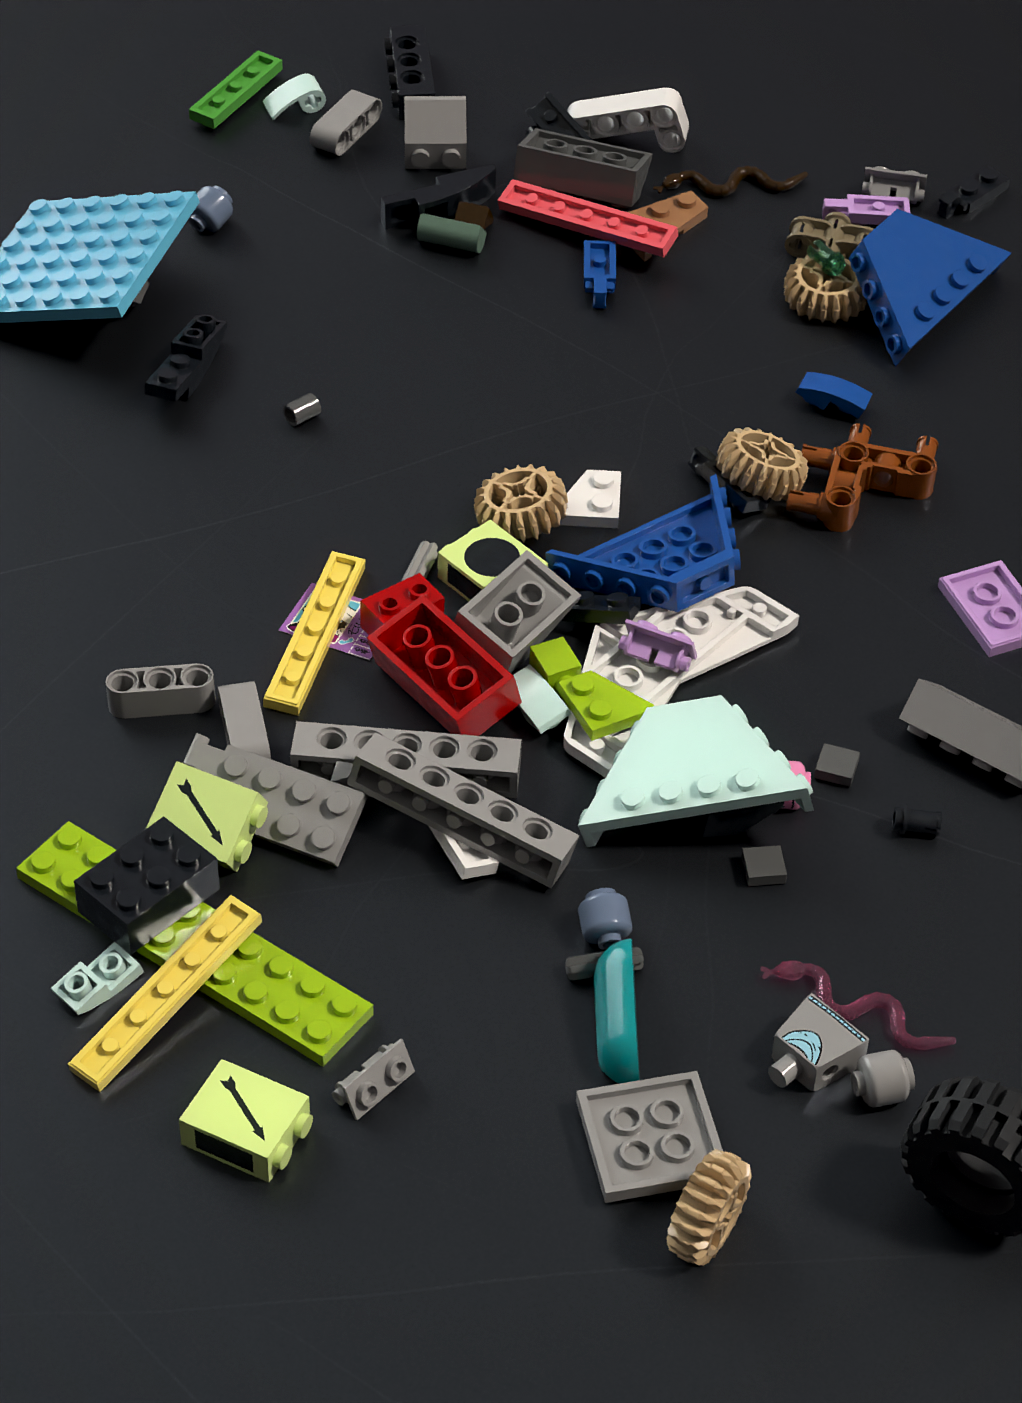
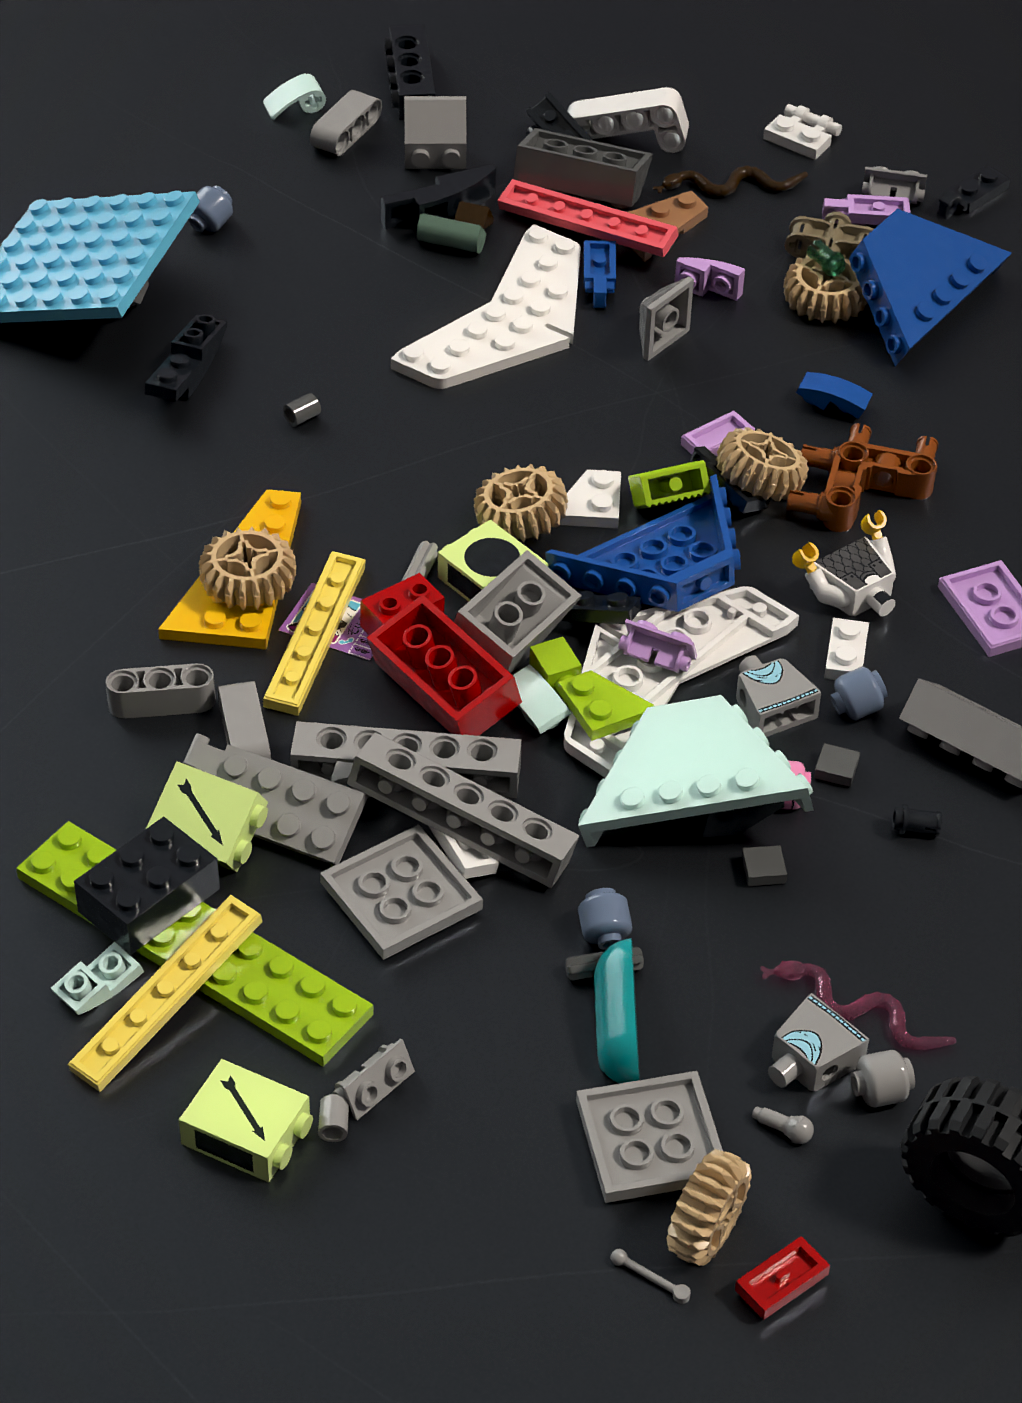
(203, 620): none -> yellow wing
(235, 89): bright green plate -> none
(247, 568): none -> tan gear
(333, 1118): none -> light grey hinge
(401, 891): none -> light grey plate
(524, 320): none -> white wing
(665, 316): none -> light grey slope
(669, 484): none -> lime brick
(681, 1292): none -> light grey hinge
(712, 276): none -> lavender slope
(712, 433): none -> lavender tile
(775, 695): none -> light grey torso
(782, 1277): none -> red plate
(796, 1128): none -> light grey piece
(797, 136): none -> white plate
(846, 647): none -> white plate
(855, 575): none -> torso
(859, 693): none -> sand blue head

